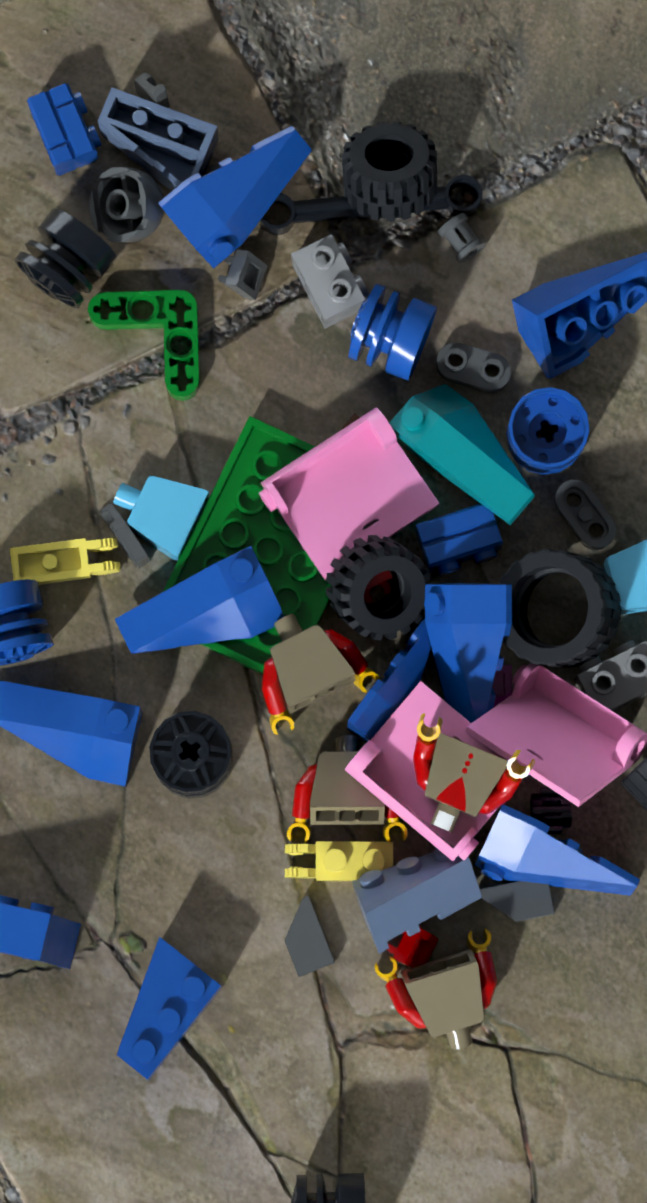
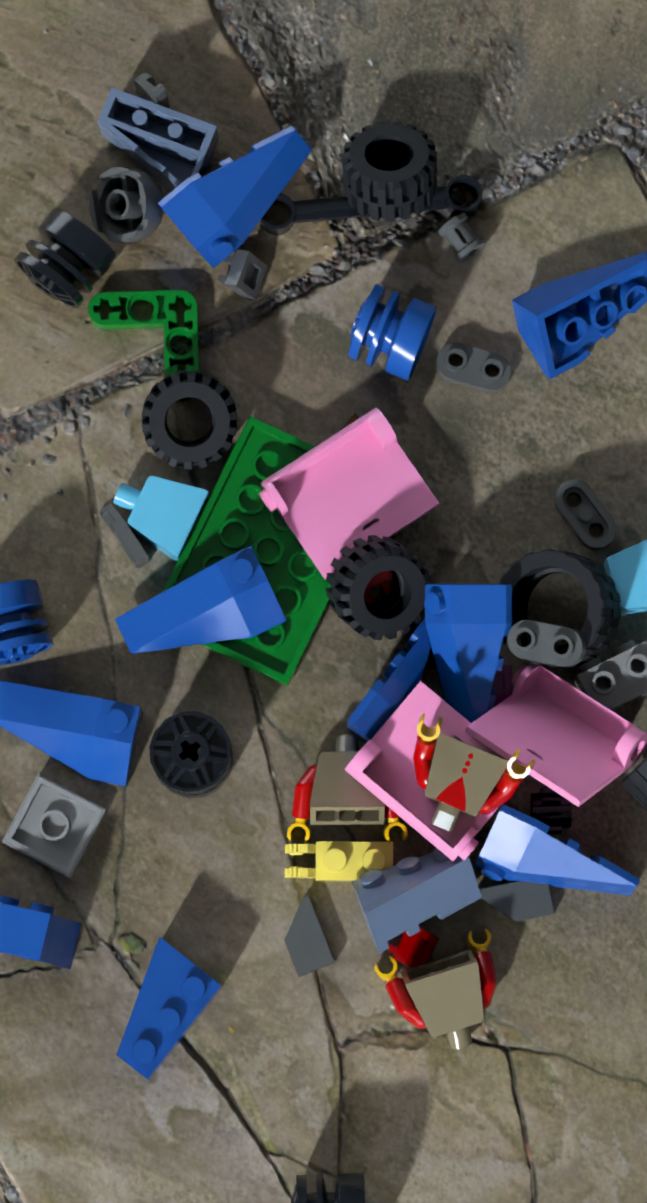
(54, 826): none -> light grey tile
(61, 560): light yellow hinge -> none
(63, 128): blue brick -> none
(199, 451): none -> black tyre
(308, 668): dark tan torso -> none
(328, 280): light grey brick -> none
(459, 538): blue brick -> none
(460, 446): teal wedge -> none
(545, 643): none -> dark grey plate
(556, 411): blue wheel -> none

